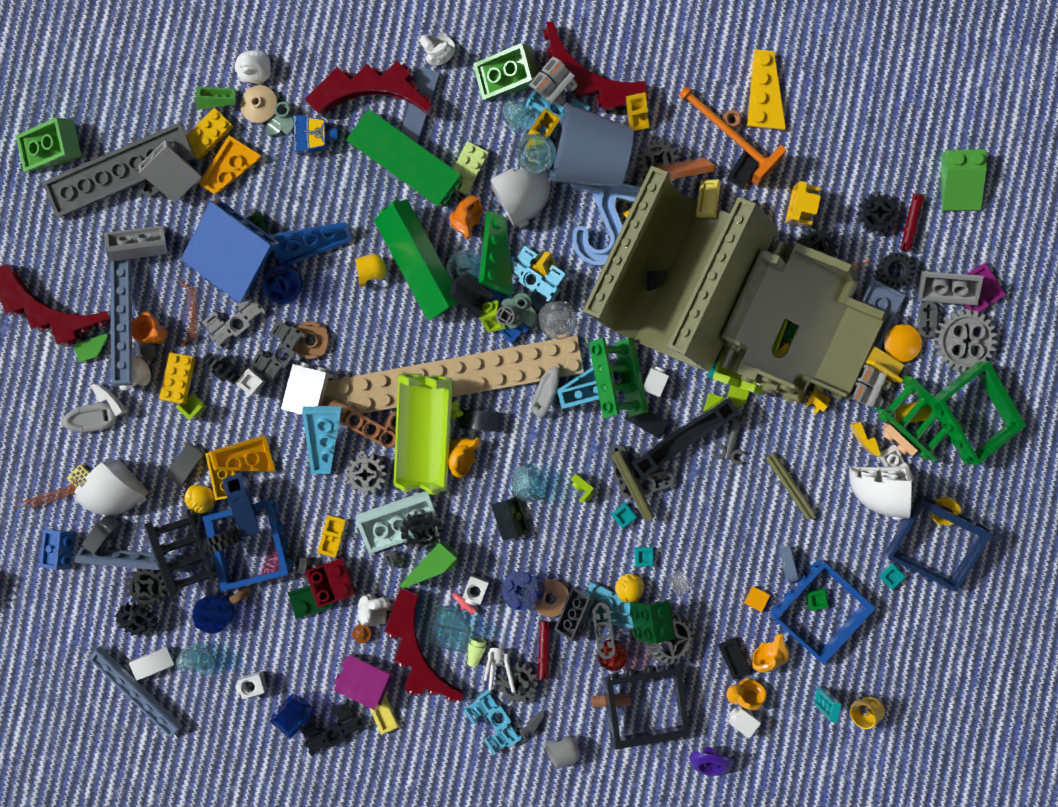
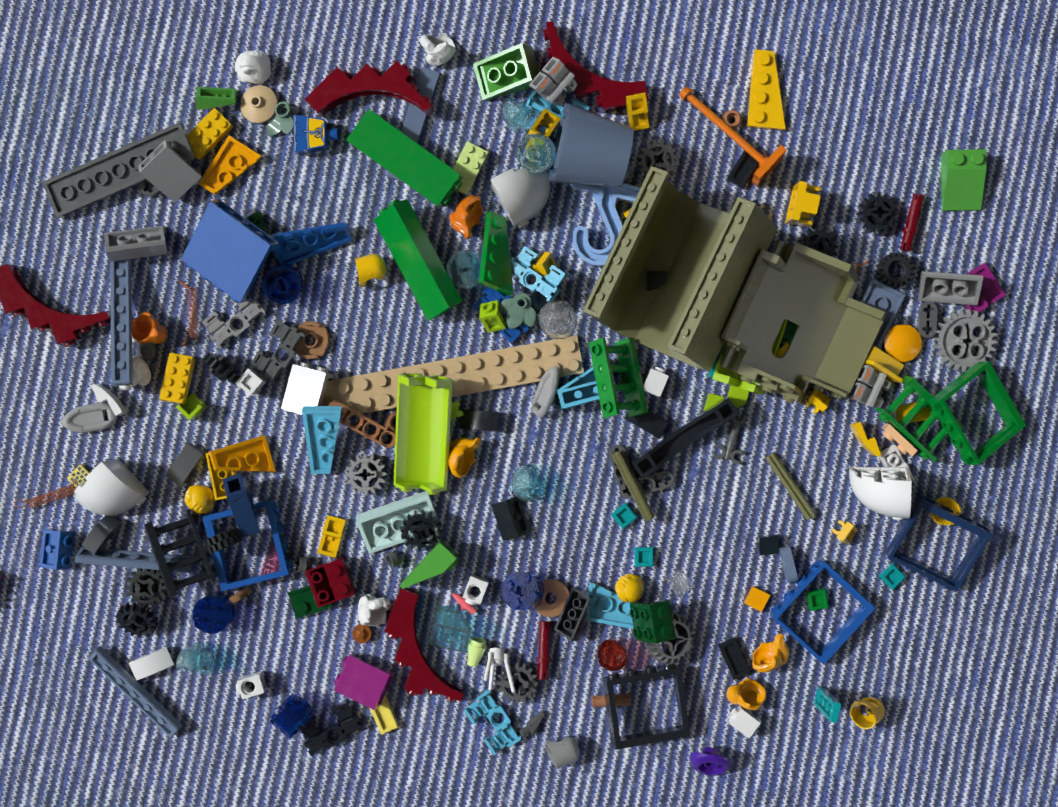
(48, 145): bright green slope -> none
(90, 348): bright green tile -> none
(470, 293): black panel -> none
(510, 312): dark grey wheel -> none
(579, 483): lime bracket -> none
(611, 644): dark grey beam -> none
(688, 168): orange tile -> none
(708, 198): light yellow tile -> none
(768, 544): none -> black slope
(847, 532): none -> yellow tile

